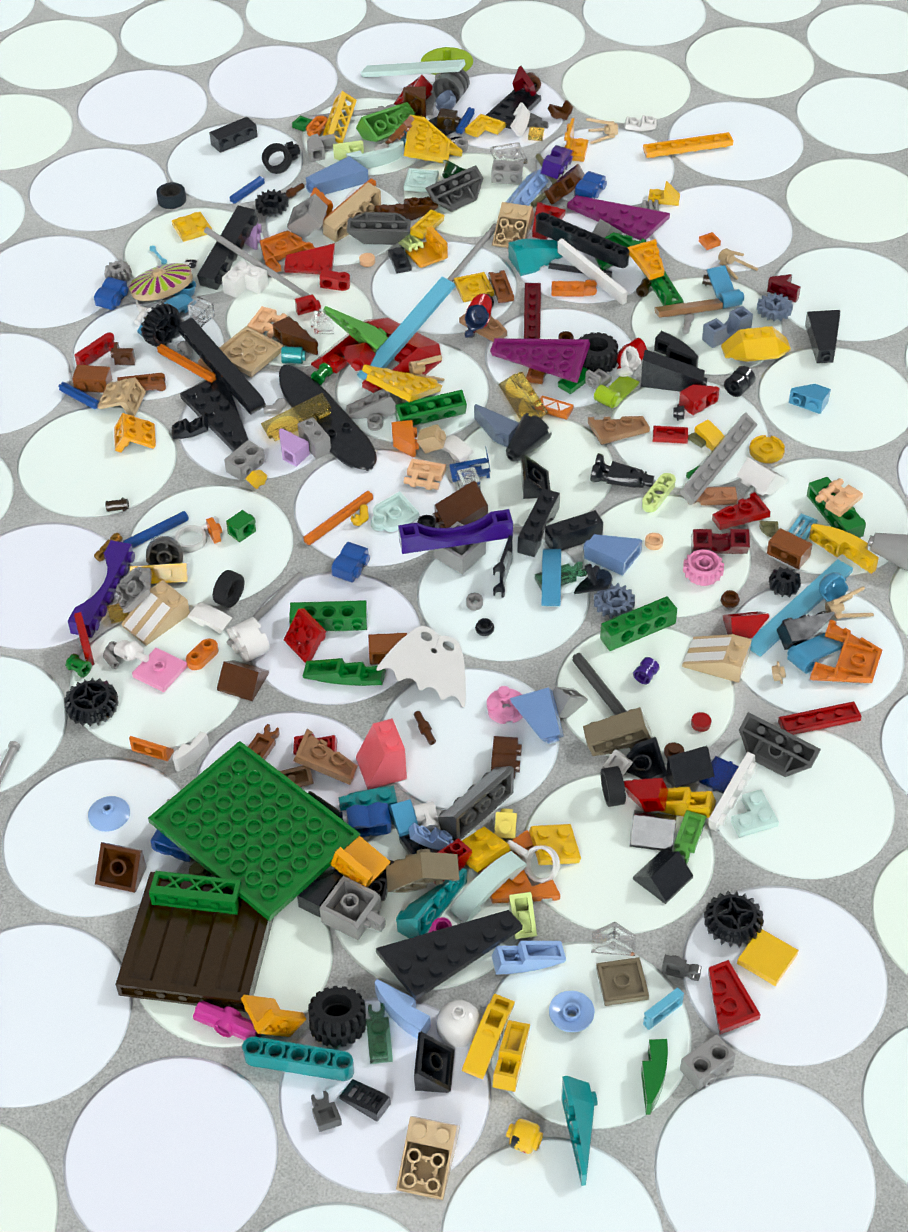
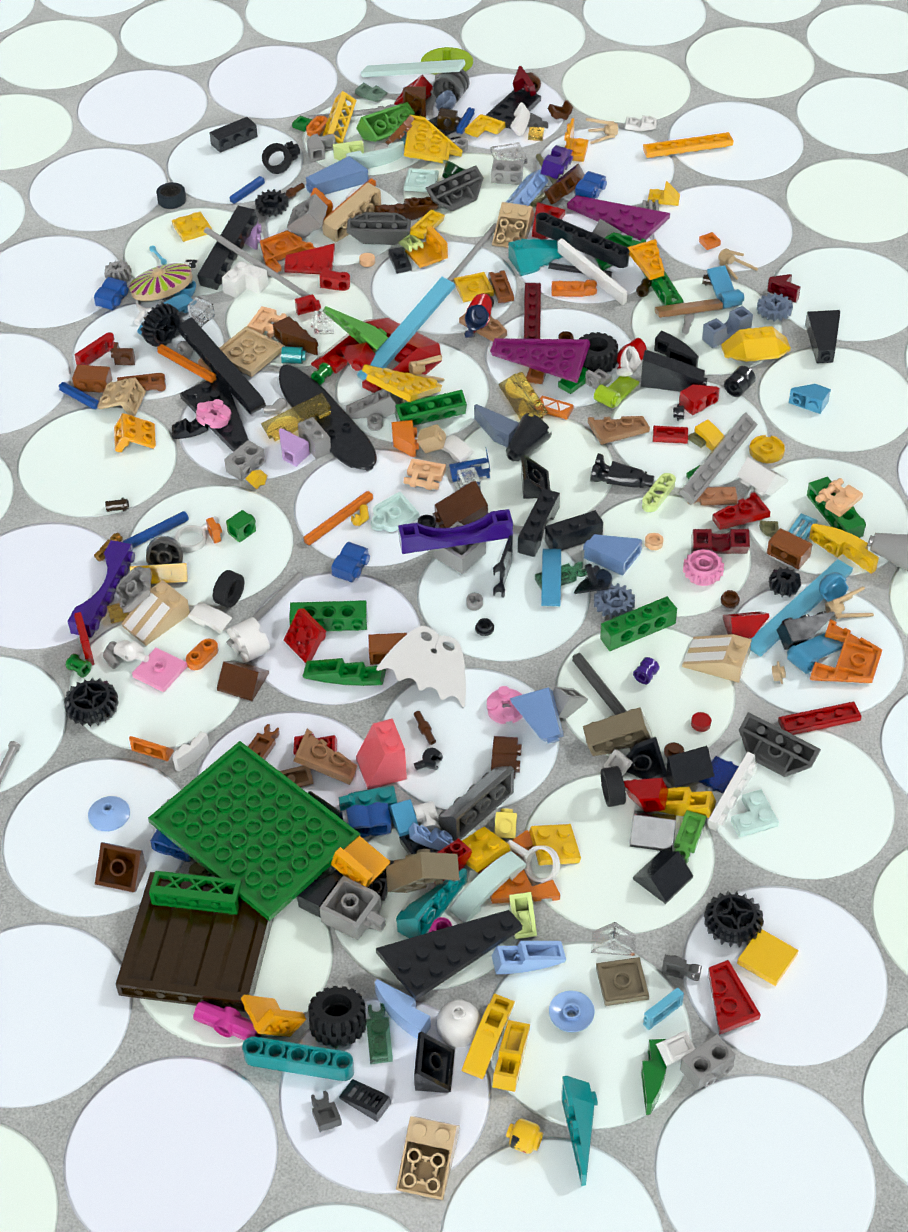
(213, 413): none -> bright pink plate
(369, 93): none -> sand green slope
(429, 756): none -> black piece
(675, 1047): none -> white tile

